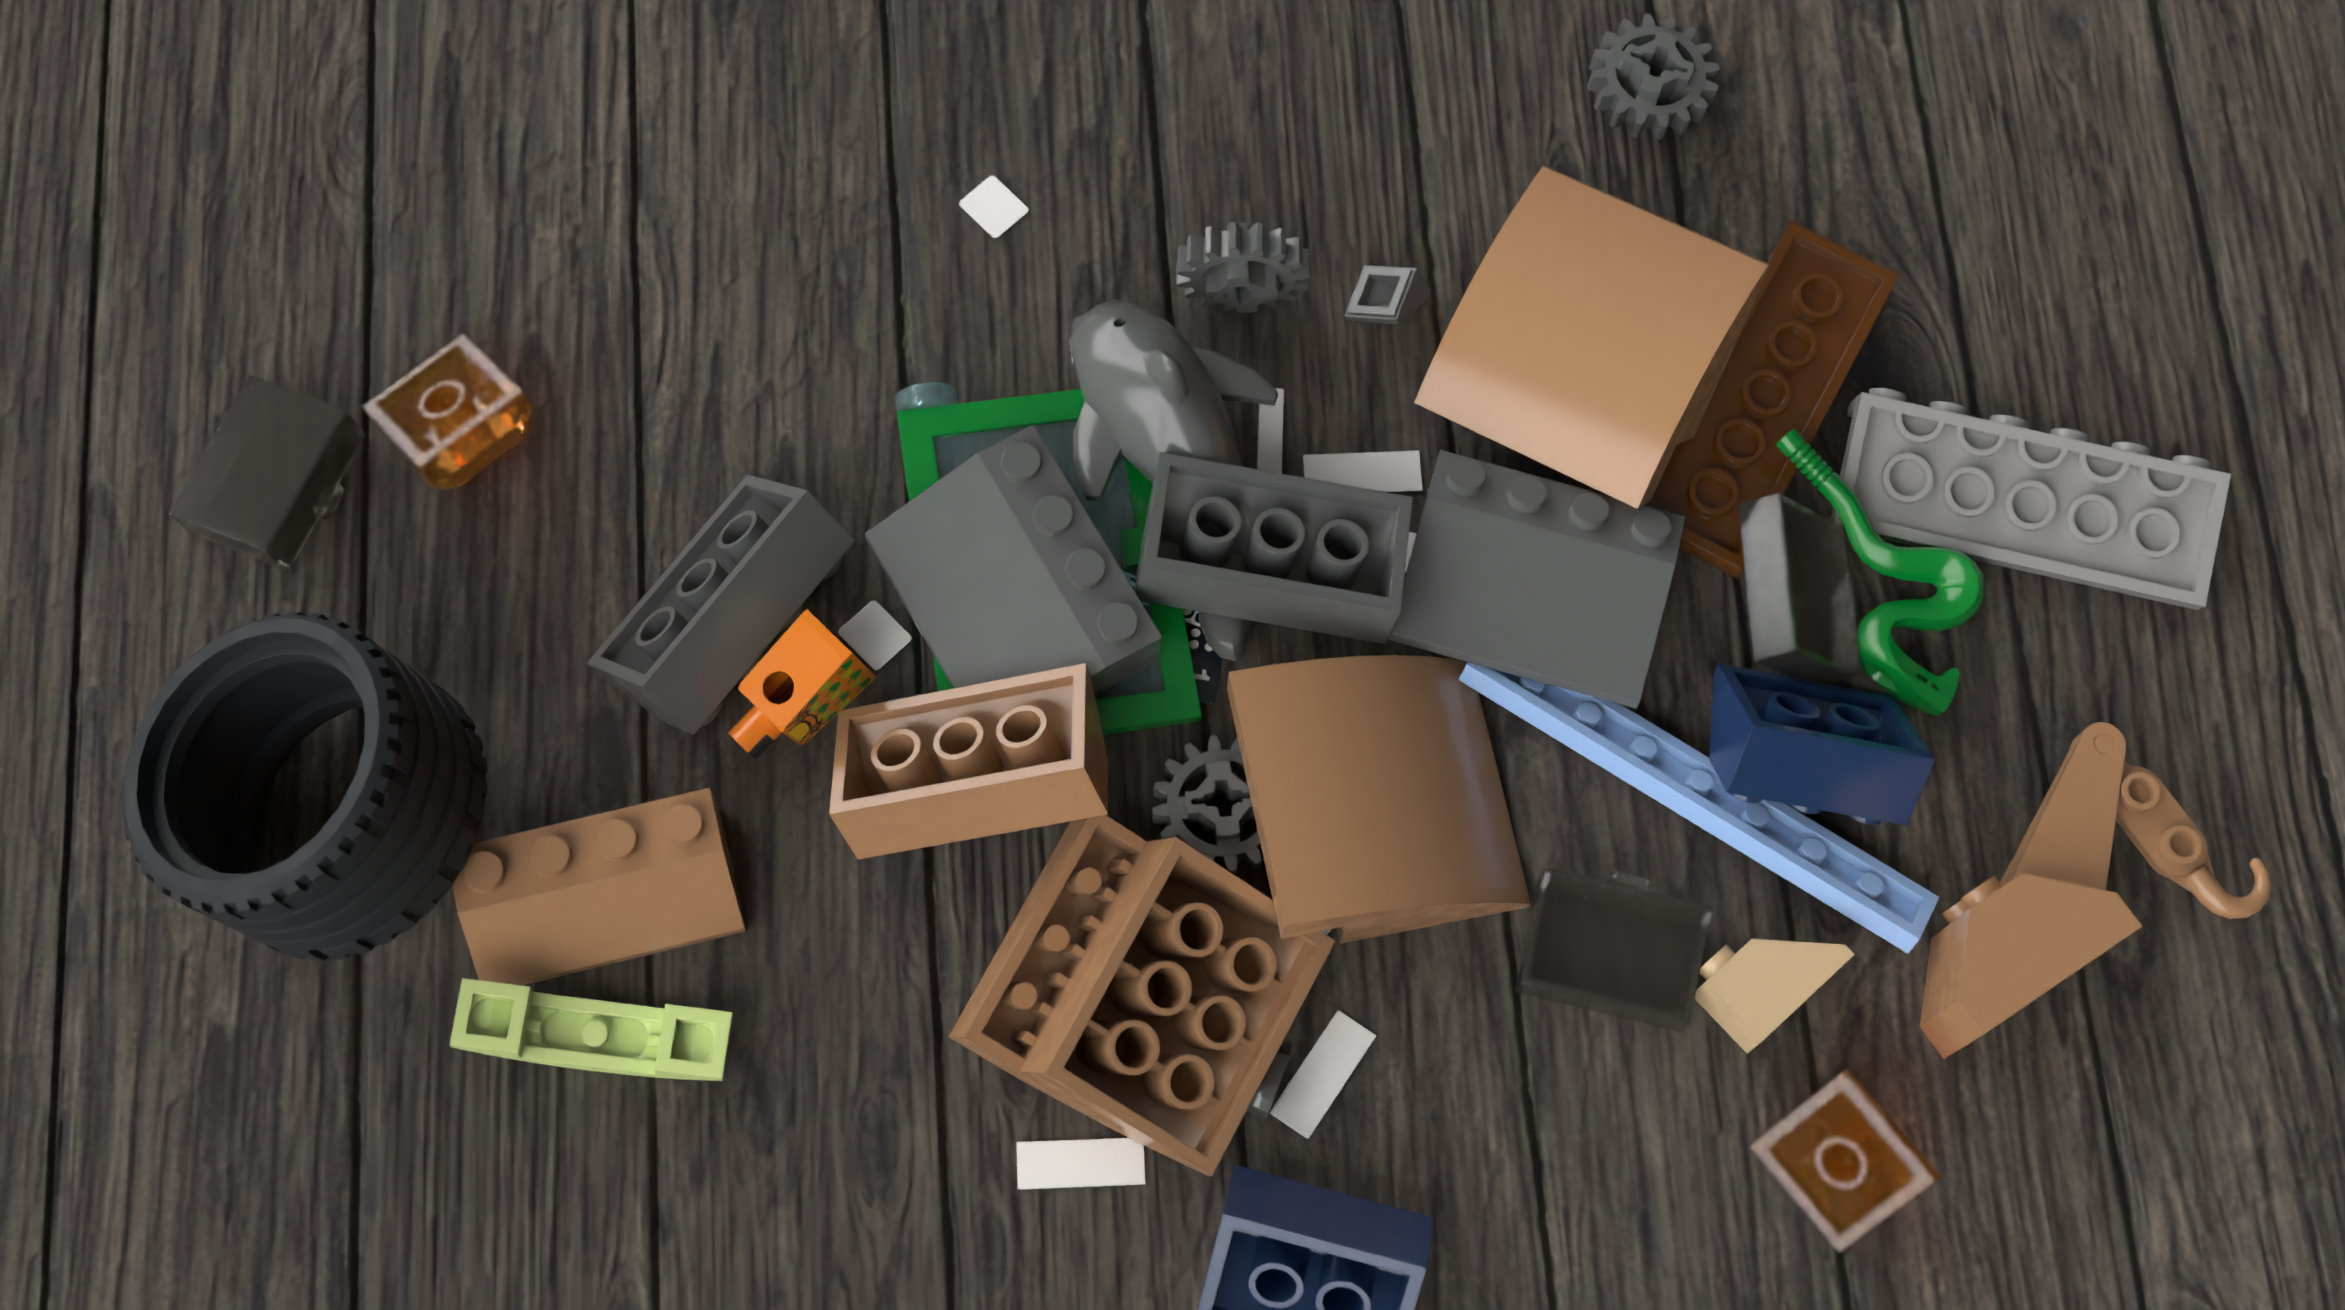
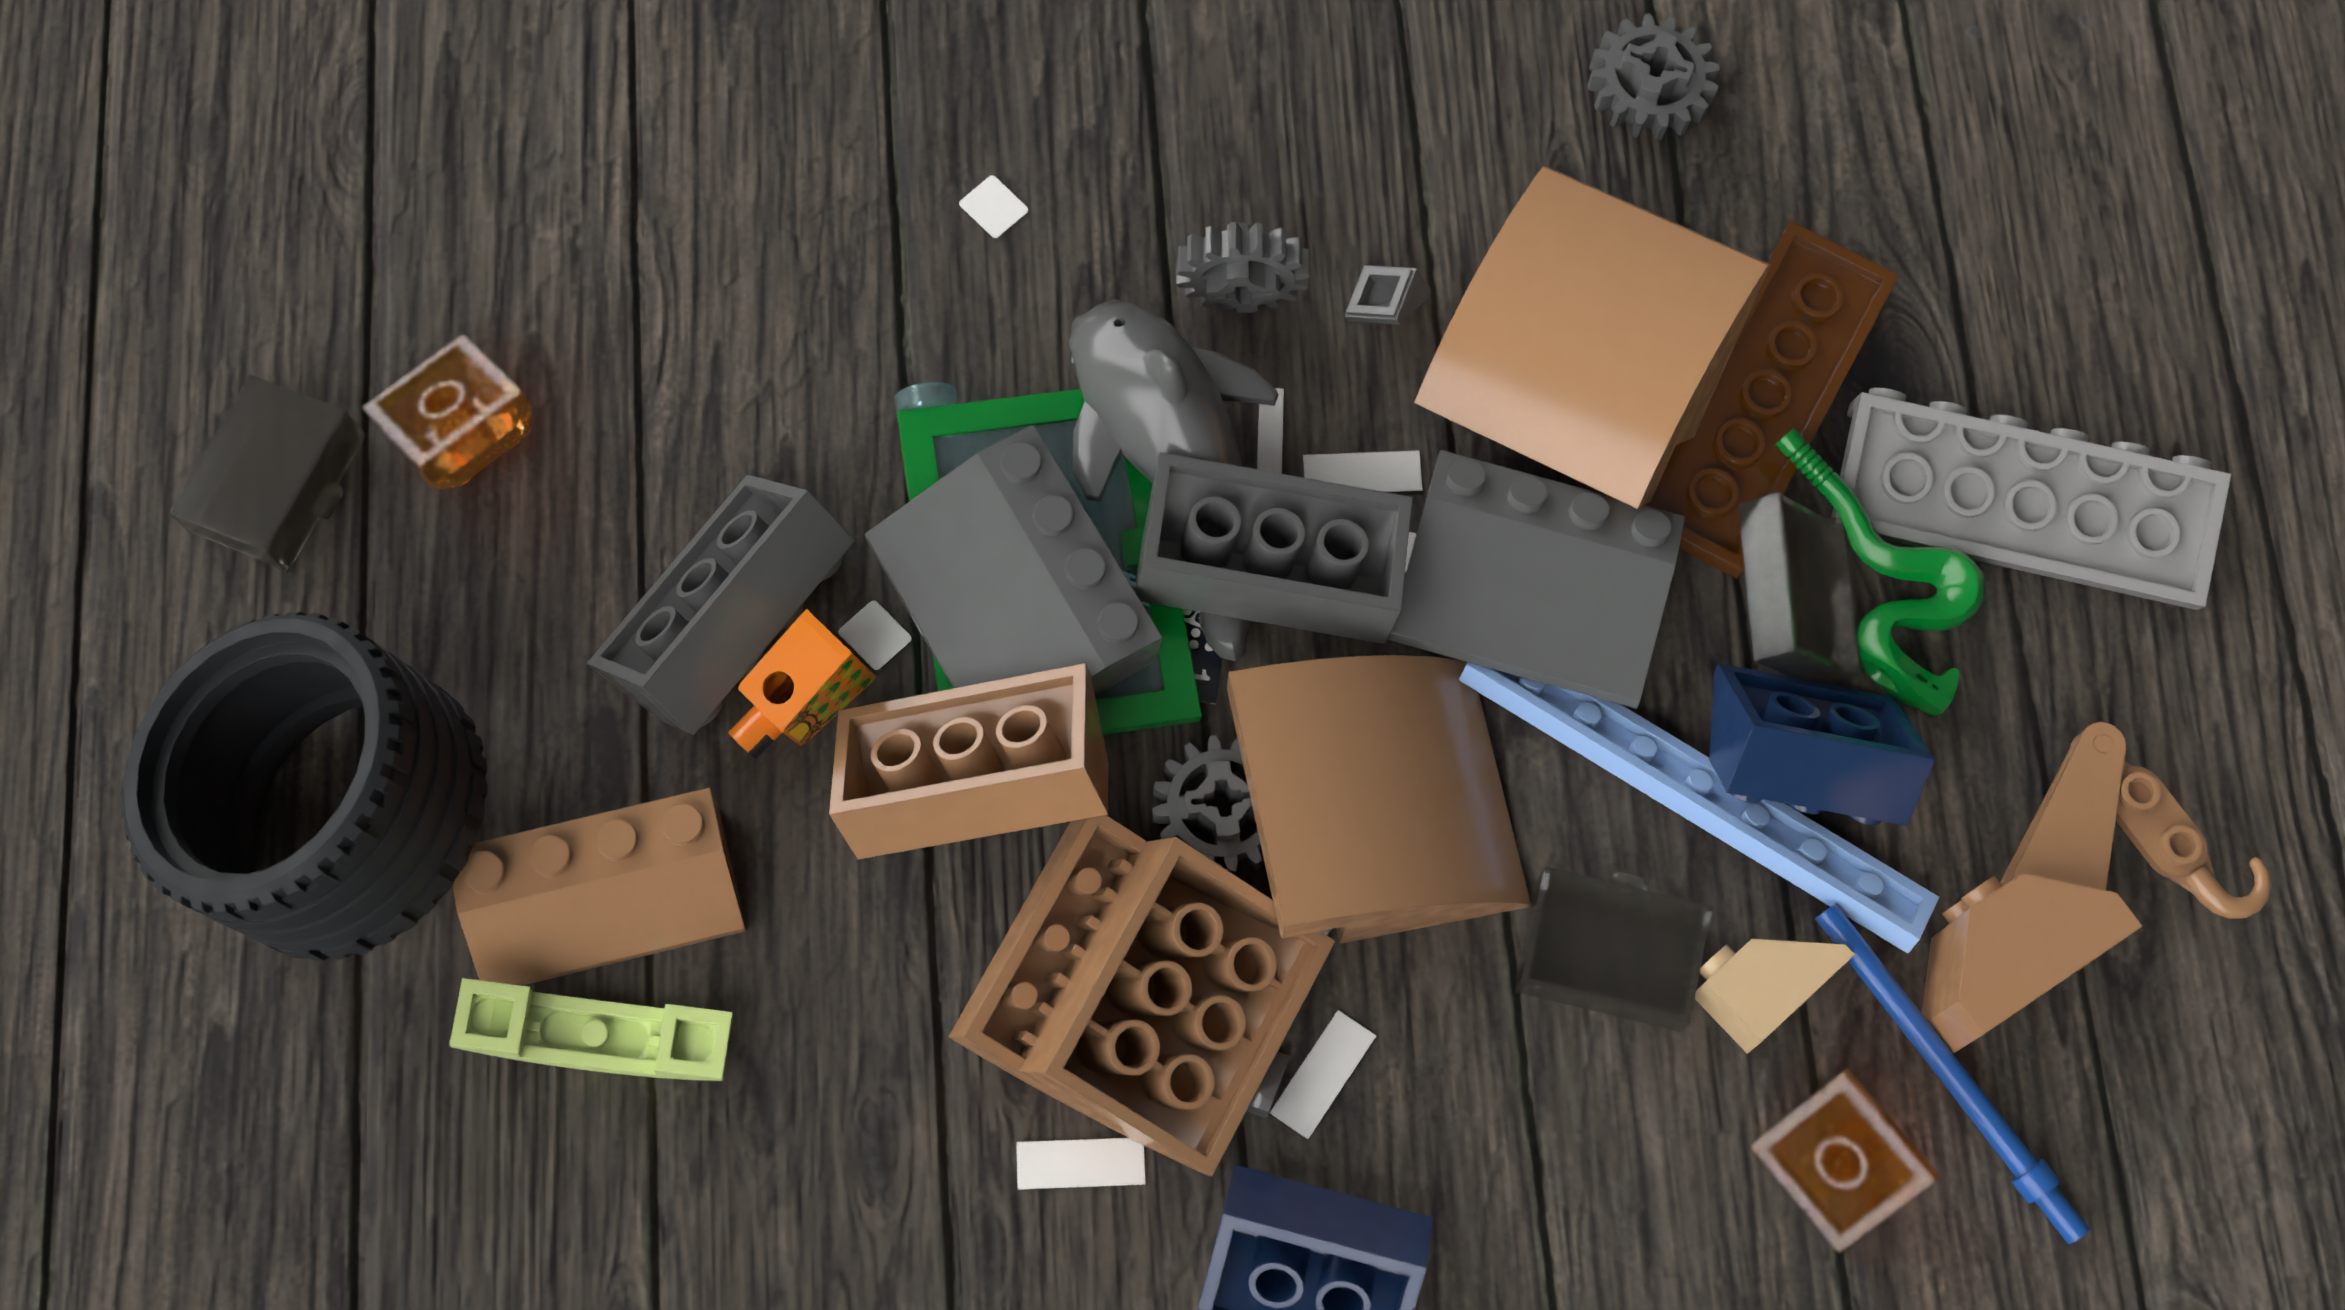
(2032, 1177): none -> blue bar

